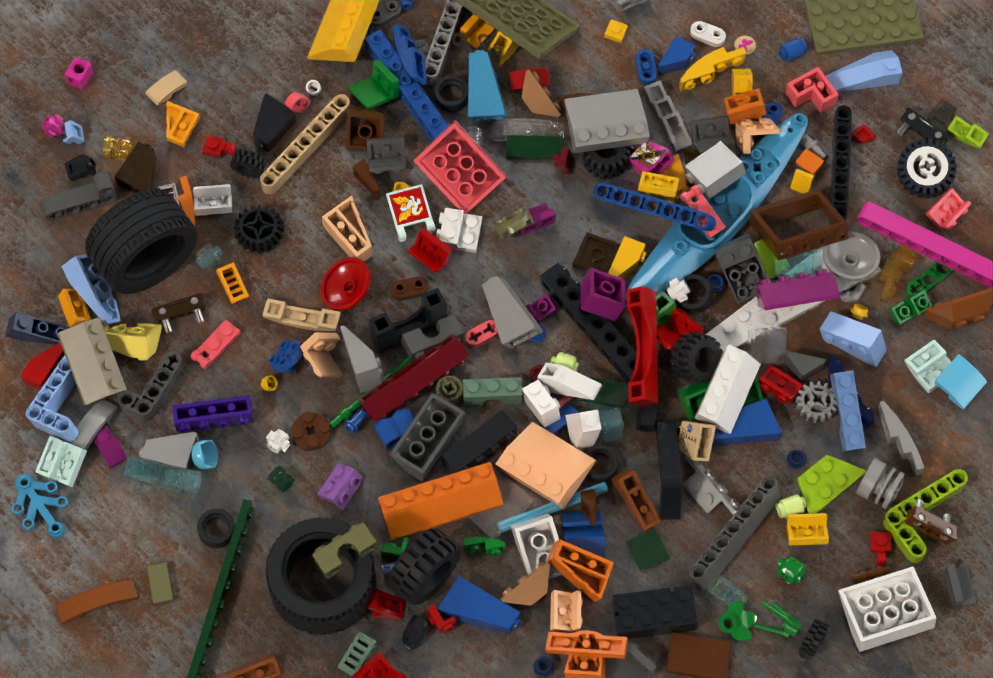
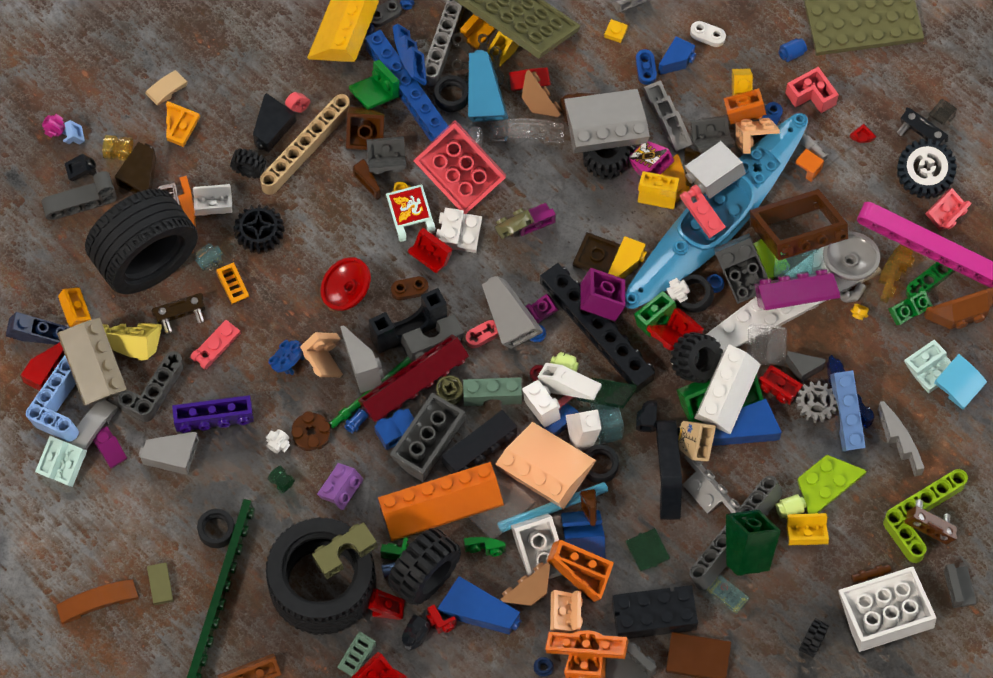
(38, 502): dark azure plant -> none
(79, 79): dark pink brick -> none
(92, 288): light blue wedge -> none
(162, 476): clear light blue slope -> none
(205, 454): medium azure hair -> none
(216, 146): red plate -> none
(269, 380): yellow hinge -> none
(300, 317): tan slope -> none
(316, 85): white hinge -> none
(347, 230): light nougat wedge -> none
(533, 146): dark green slope -> none
(564, 160): dark red tile -> none
(636, 498): dark orange slope -> none
(644, 381): red arch -> none
(661, 210): blue beam -> none
(704, 69): yellow slope -> none
(739, 620): green plate -> none
(746, 42): tan sticker -> none
(750, 542): none -> dark green slope
(790, 623): green plant -> none
(791, 570): green head -> none
(796, 459): dark blue plate -> none
(801, 181): yellow slope -> none
(841, 158): black beam -> none
(854, 338): light blue wedge -> none
(869, 72): light blue wedge -> none
(880, 483): light grey wheel -> none
(880, 544): red plate -> none
(966, 133): lime slope -> none

